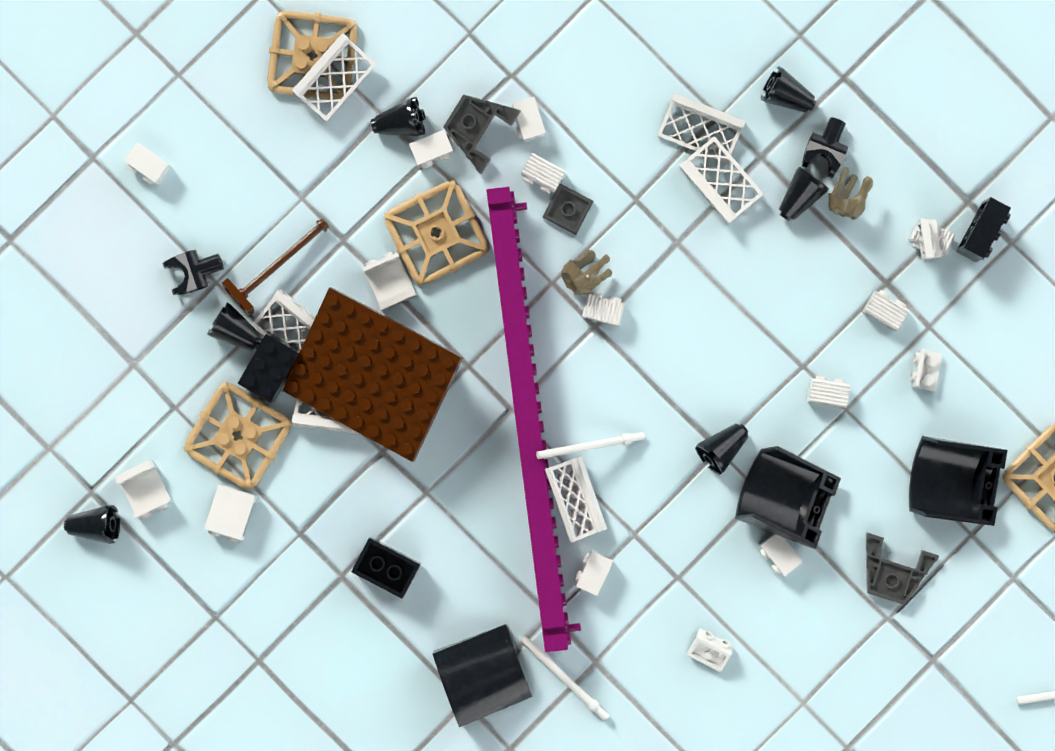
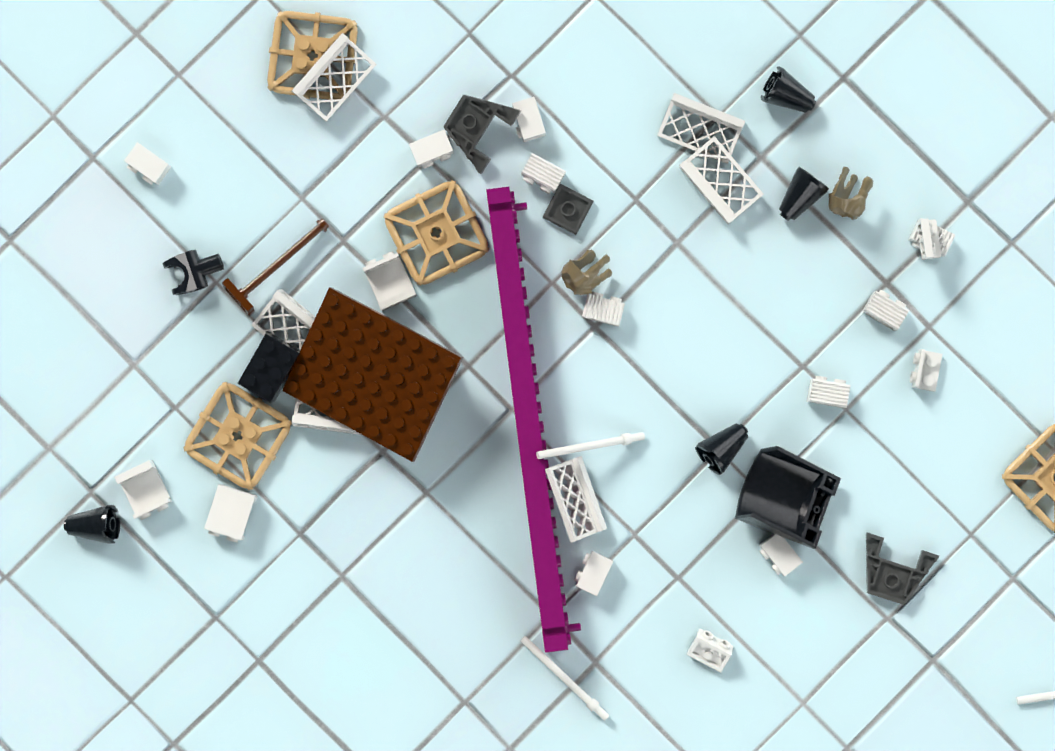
(234, 329): black cone -> none
(386, 567): black brick -> none
(401, 119): black cone -> none
(481, 675): black windscreen -> none
(827, 146): black connector -> none
(955, 480): black windscreen -> none
(984, 230): black brick -> none

